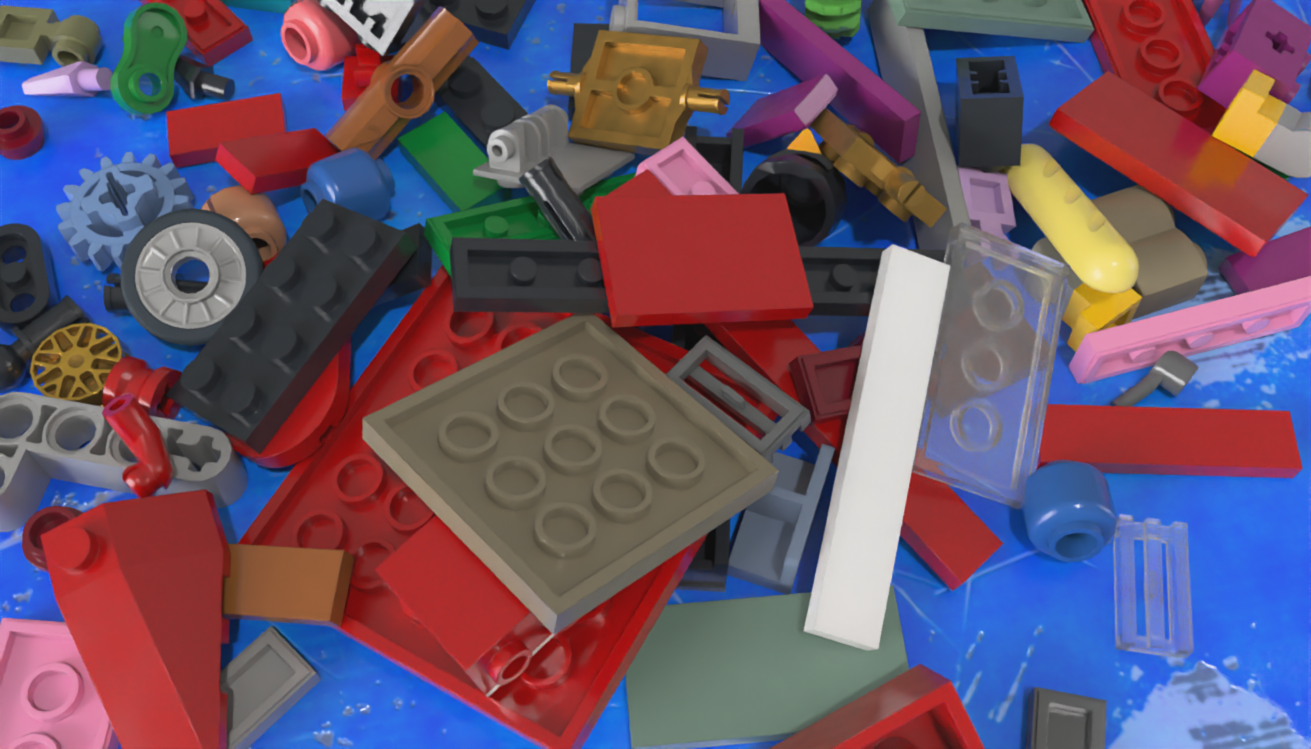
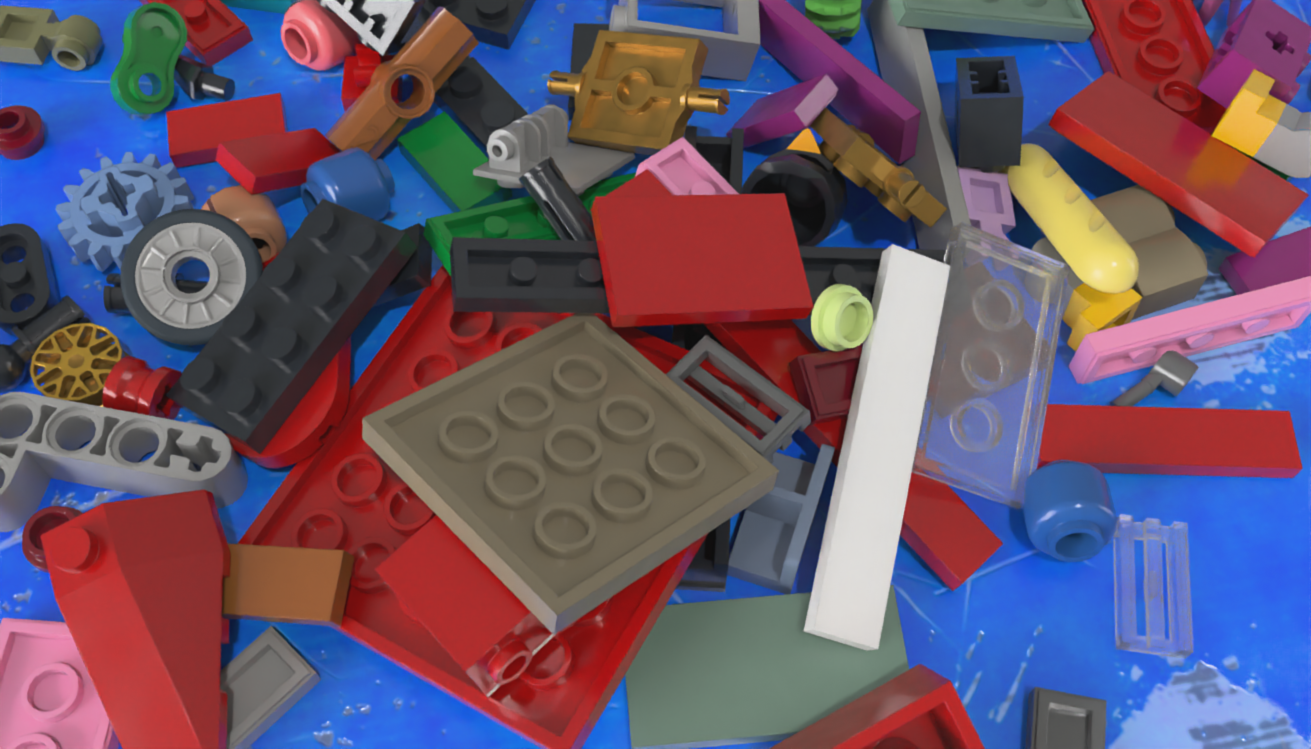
(73, 80): lavender bar -> none
(146, 443): red arm -> none
(841, 318): none -> yellowish green plate

